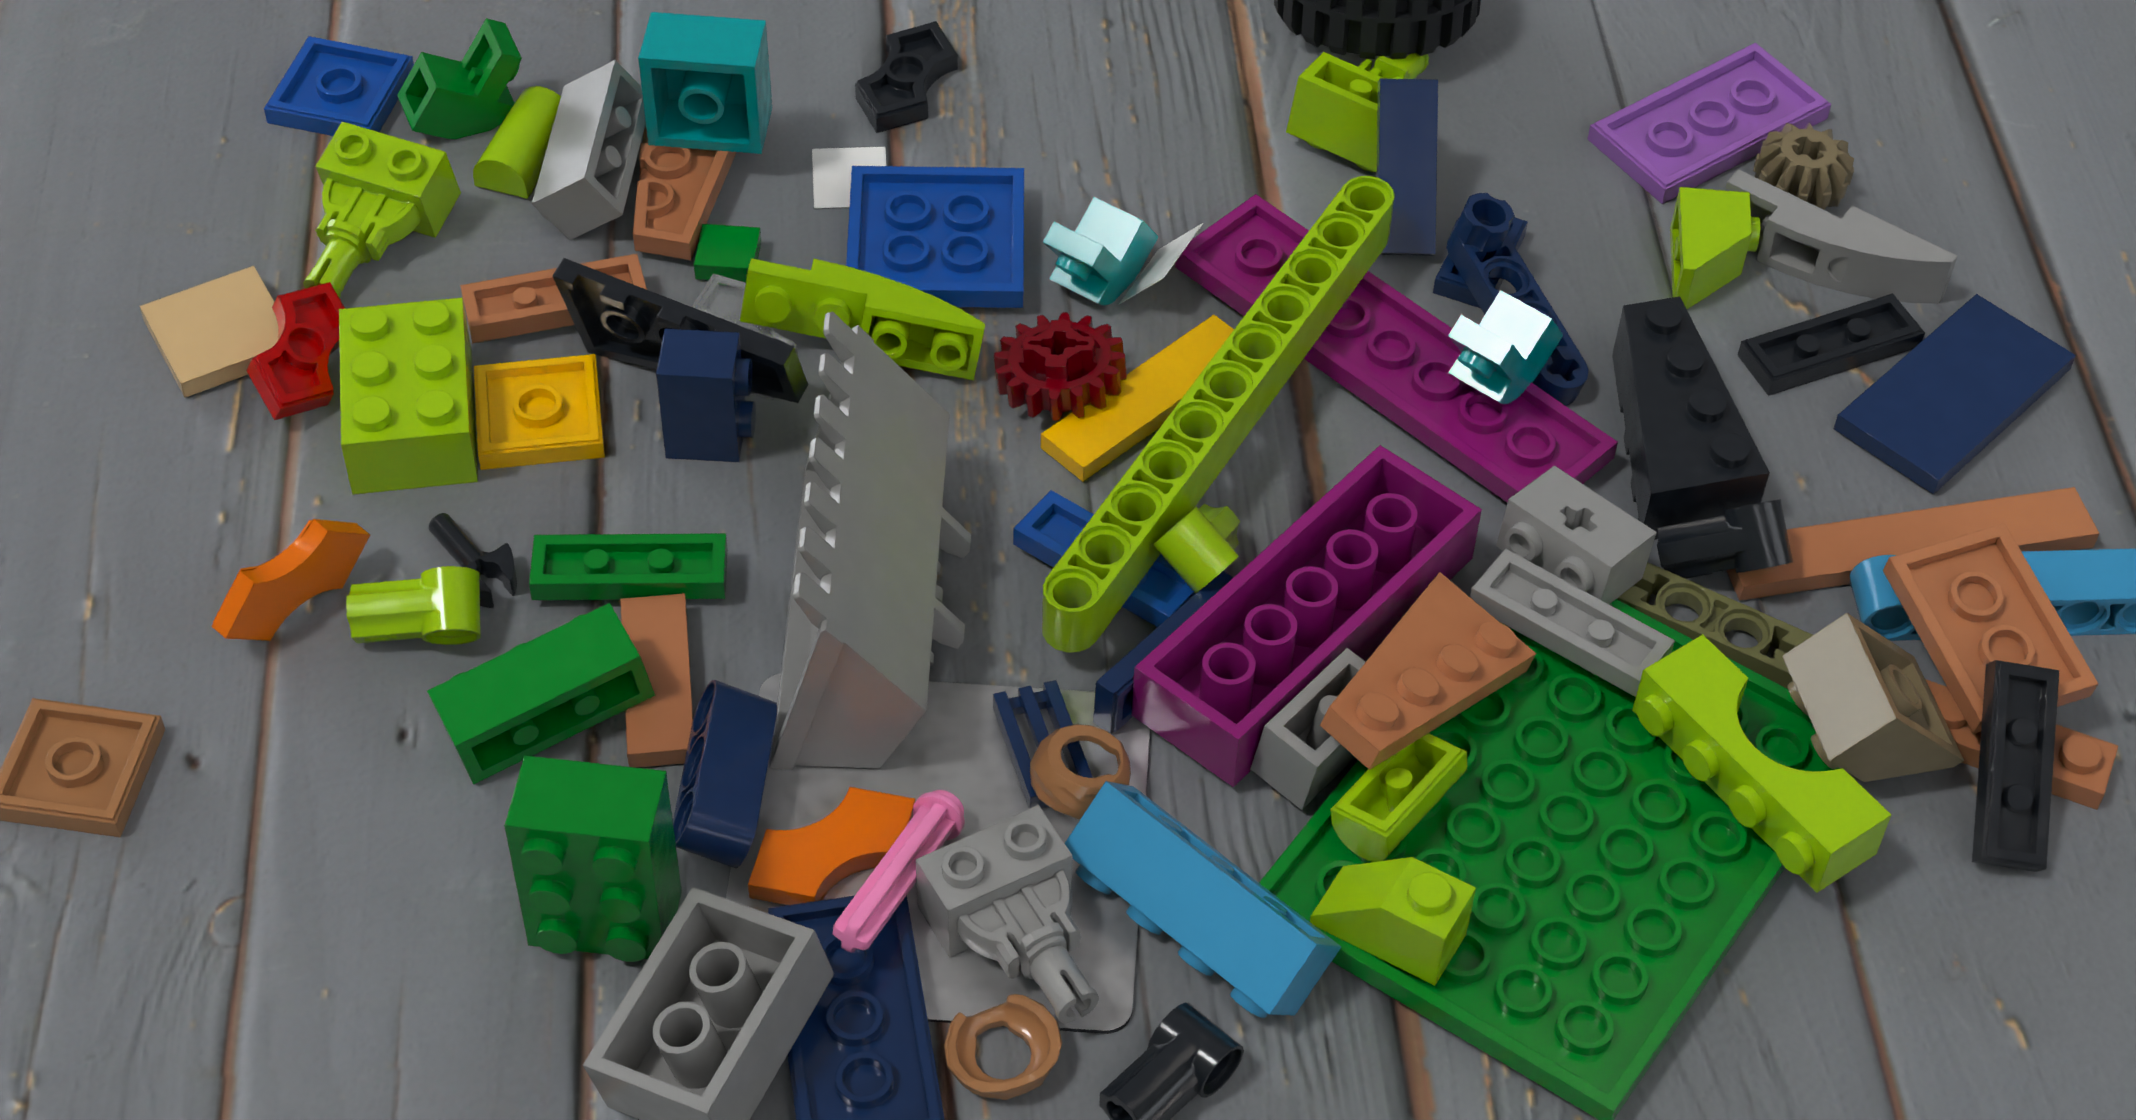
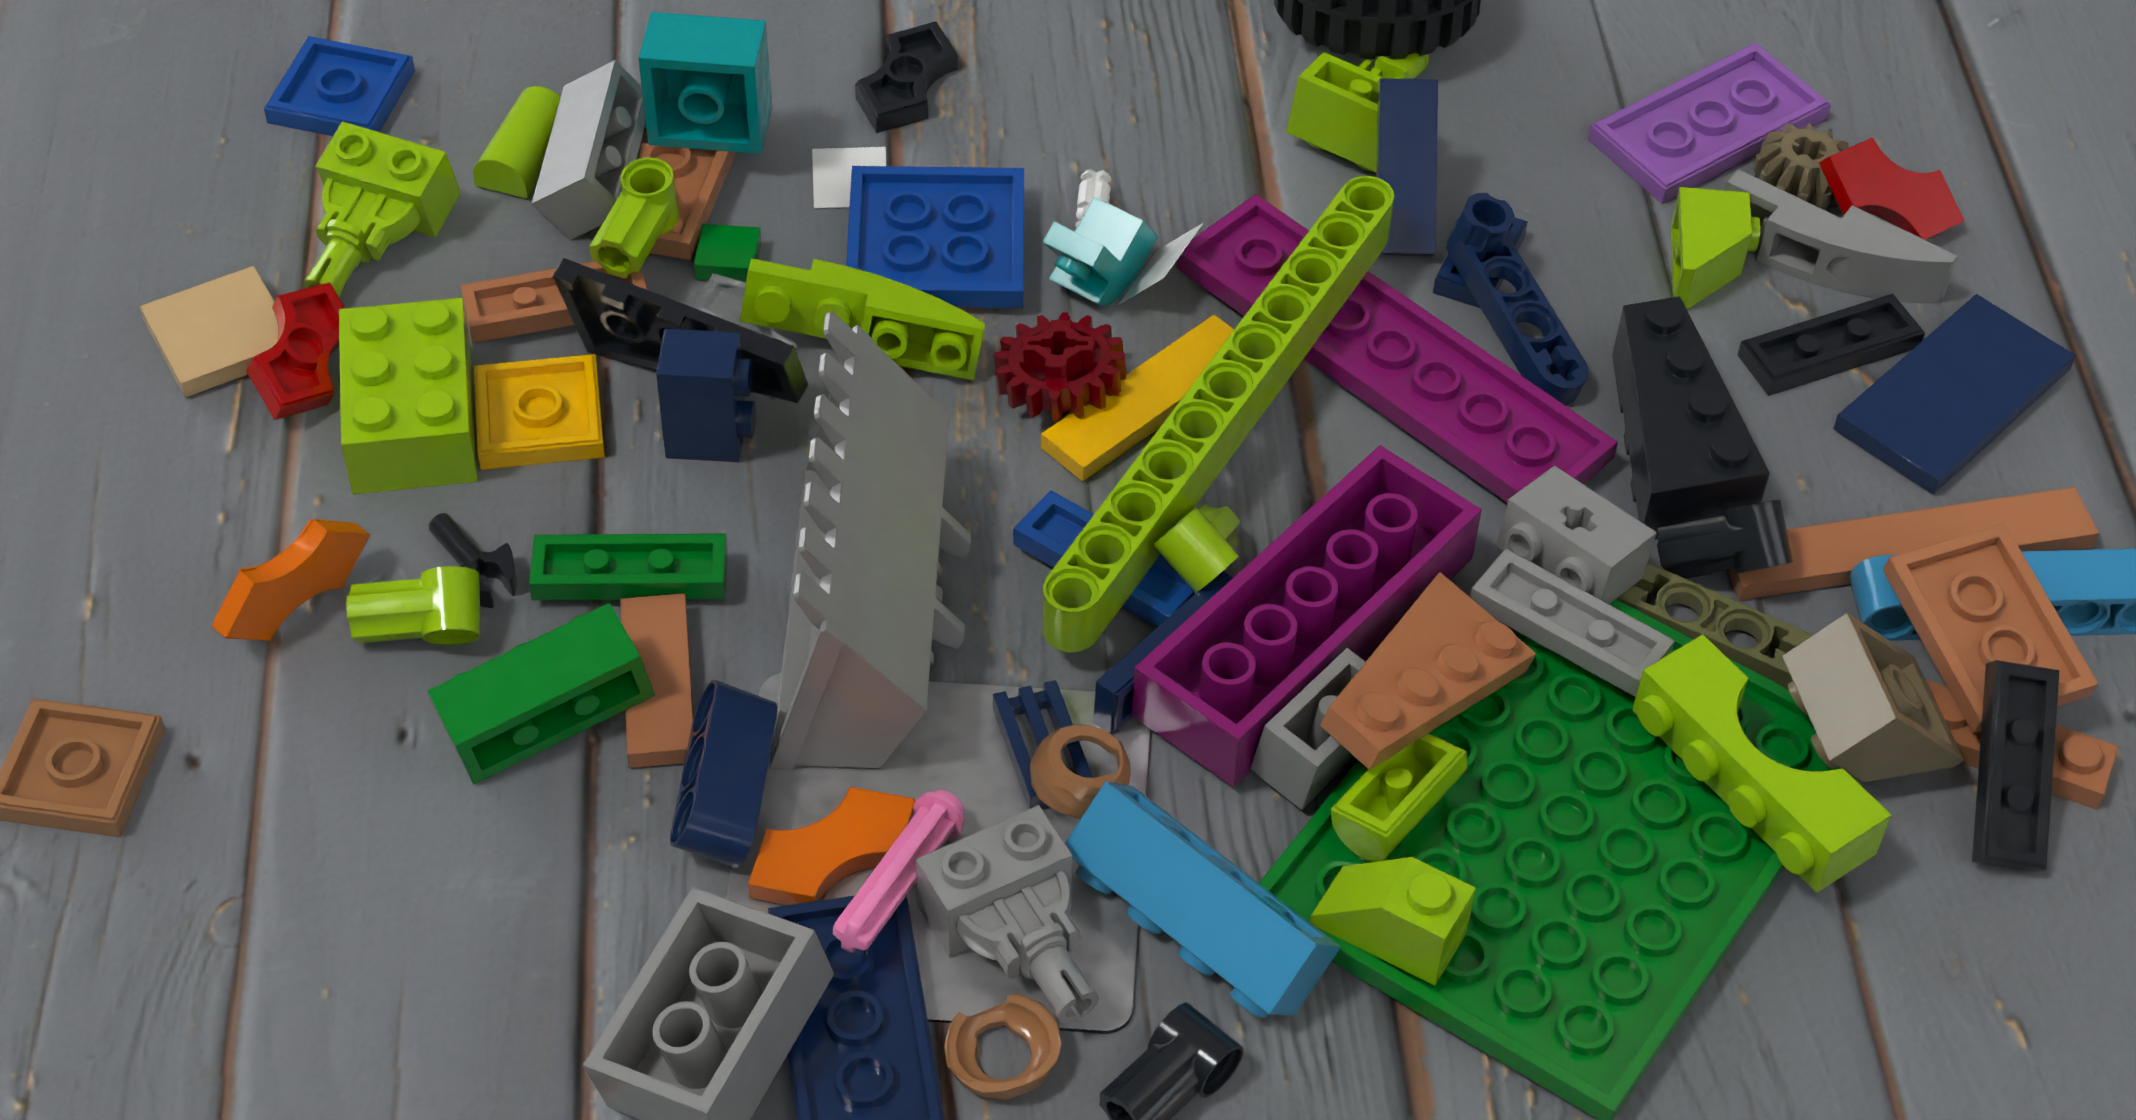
(466, 95): green brick -> none
(593, 856): green brick -> none
(637, 218): none -> lime piece
(1093, 185): none -> white piece
(1504, 349): brick -> none
(1904, 198): none -> red tile

